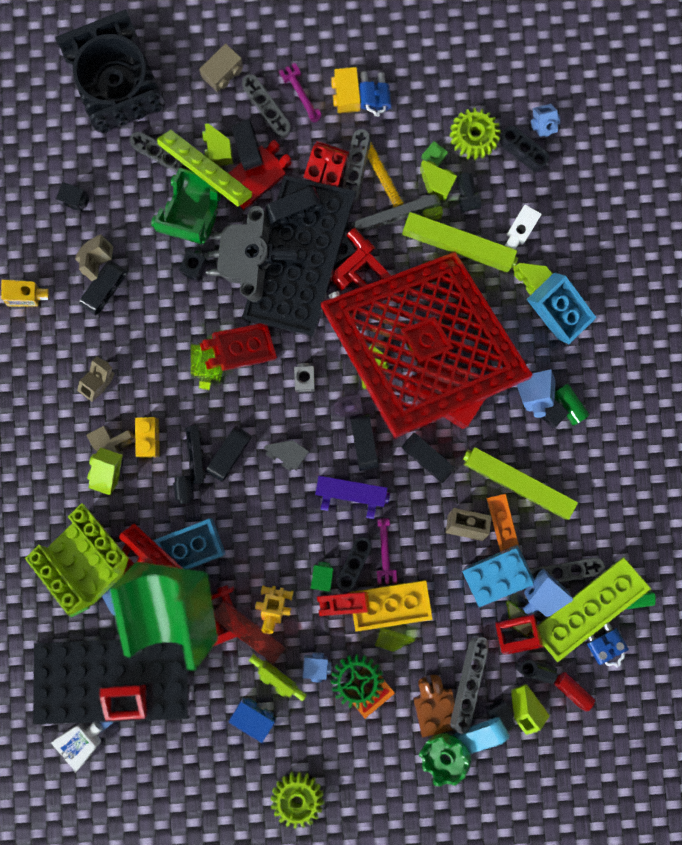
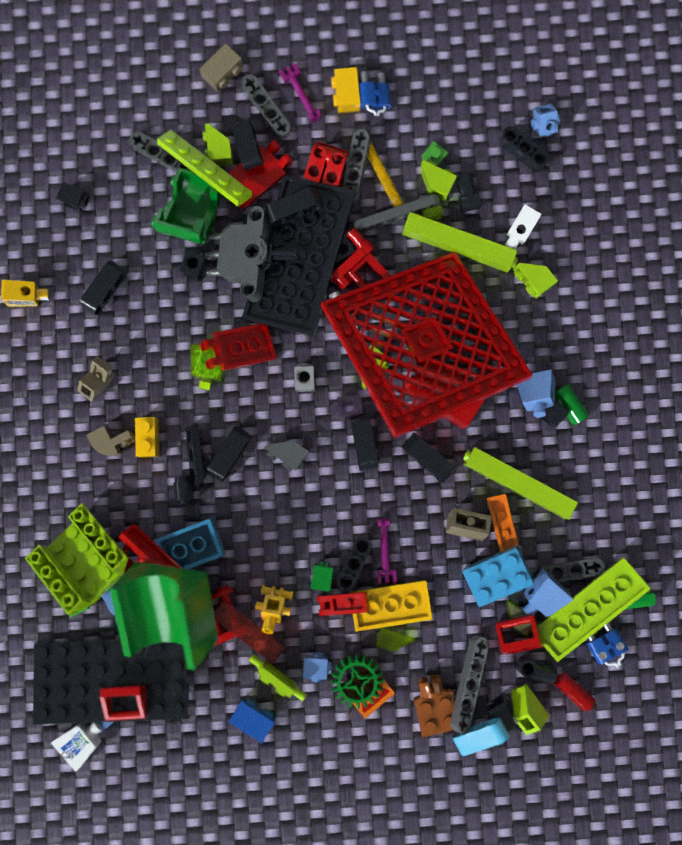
(92, 255): dark tan brick -> none
(100, 53): black brick -> none
(104, 471): lime brick -> none
(297, 812): lime gear -> none
(351, 491): dark purple brick -> none
(443, 770): green plate -> none
(471, 144): lime gear -> none
(561, 308): dark azure brick -> none

